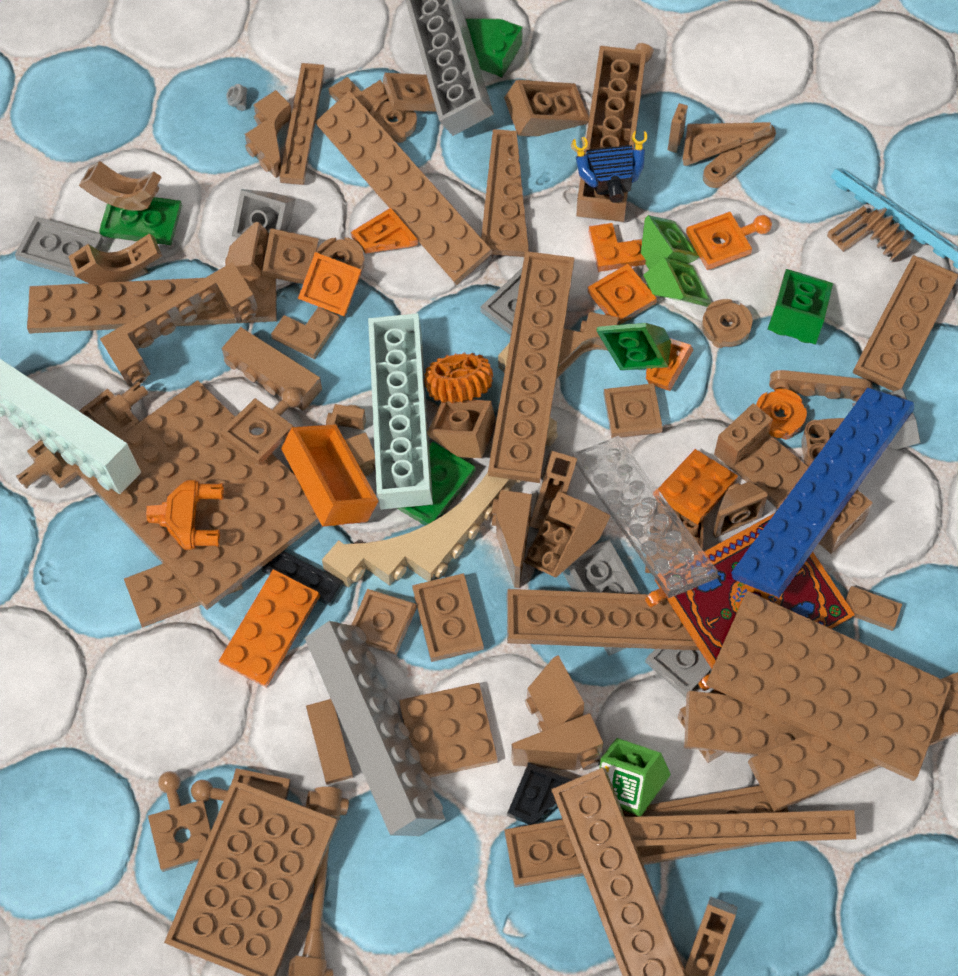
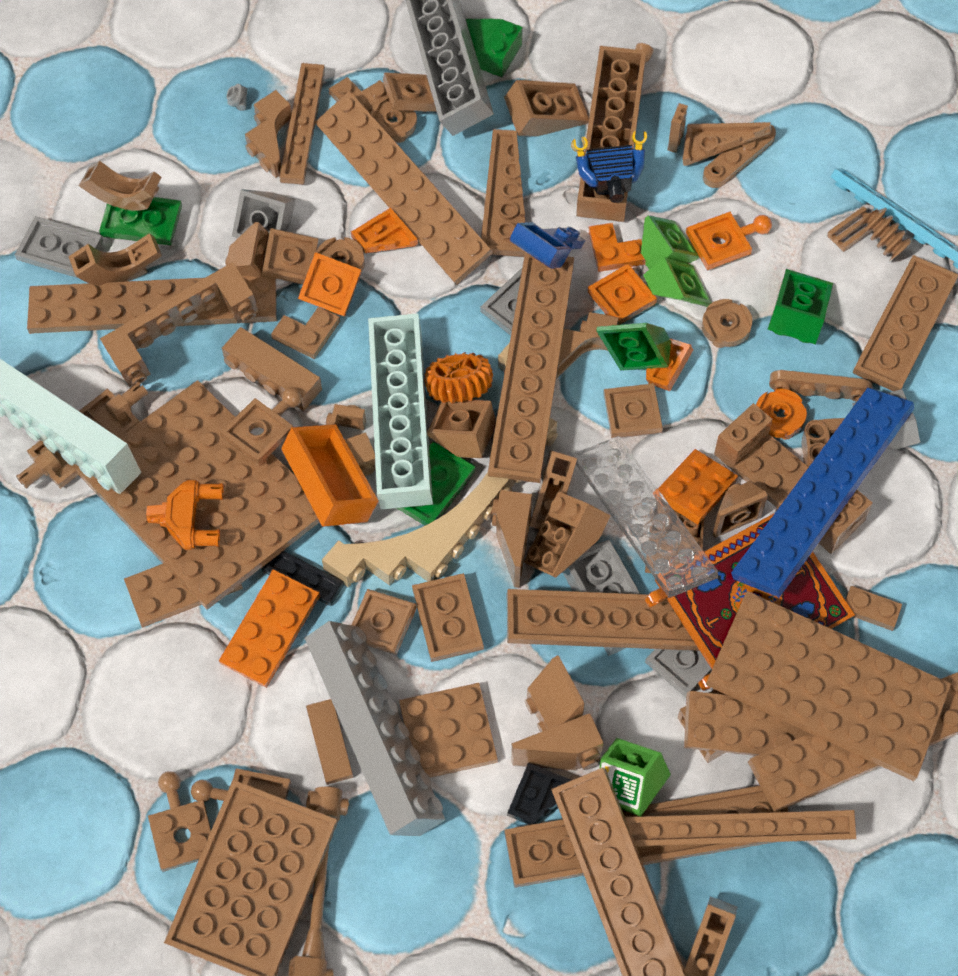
(547, 245): none -> blue plate

